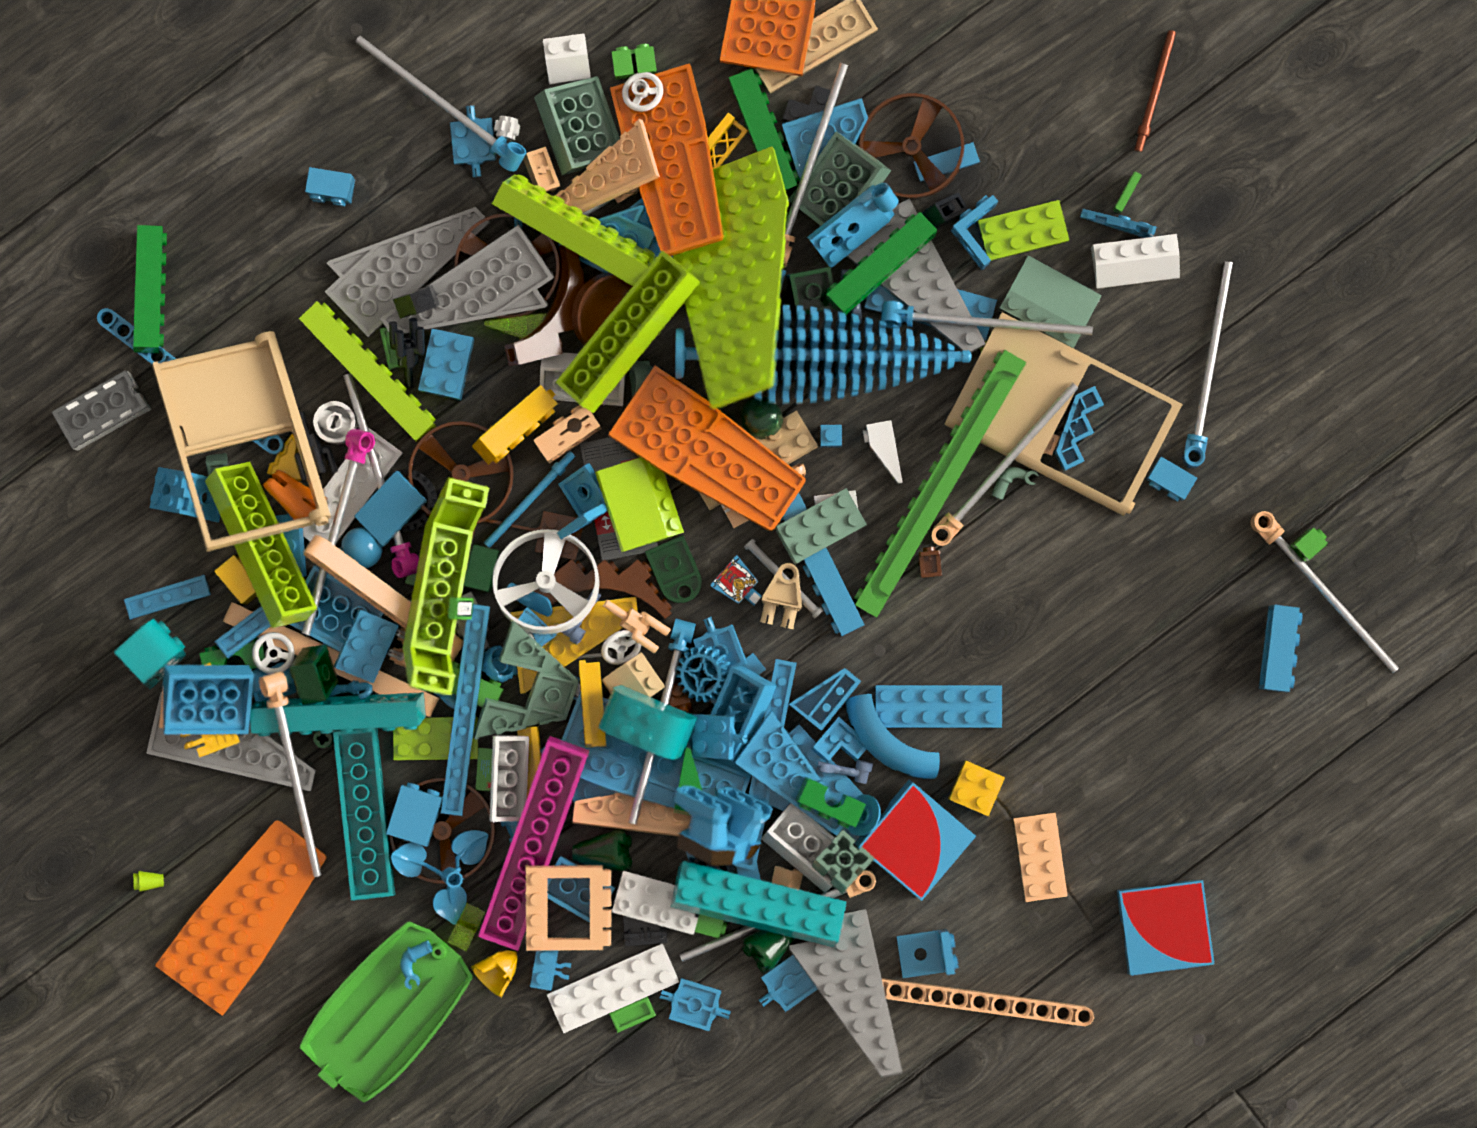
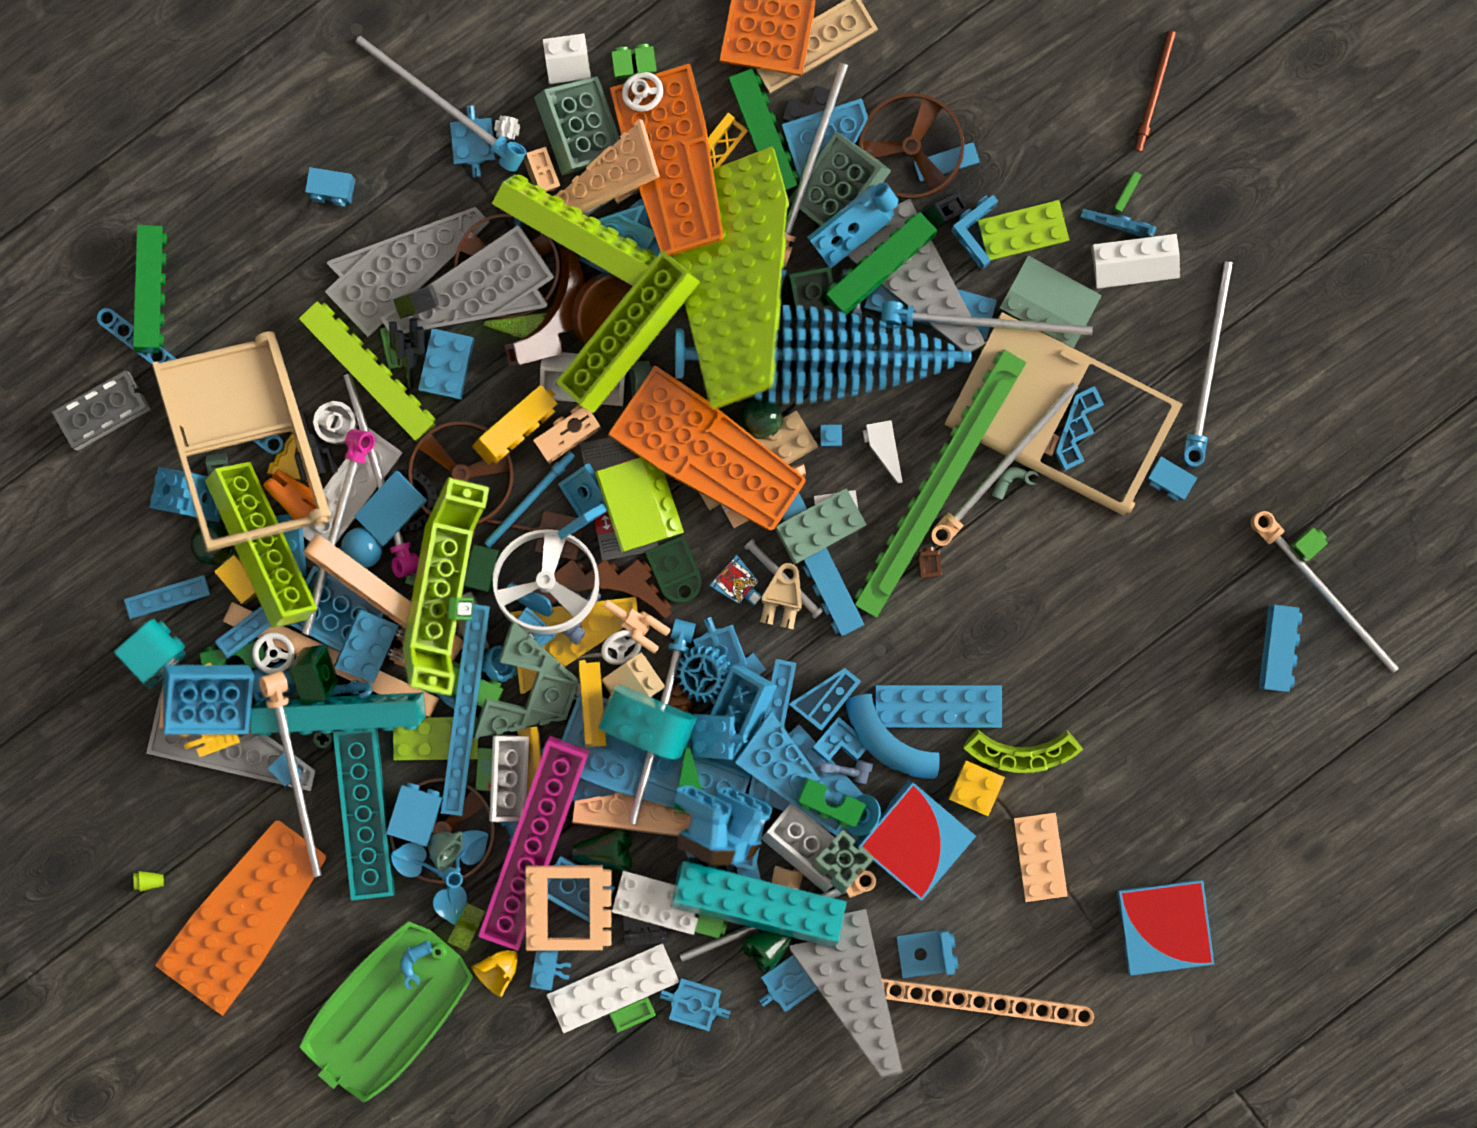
(214, 556): none -> clear green cylinder
(281, 771): none -> dark azure brick
(444, 849): none -> sand green hat
(1023, 759): none -> lime brick

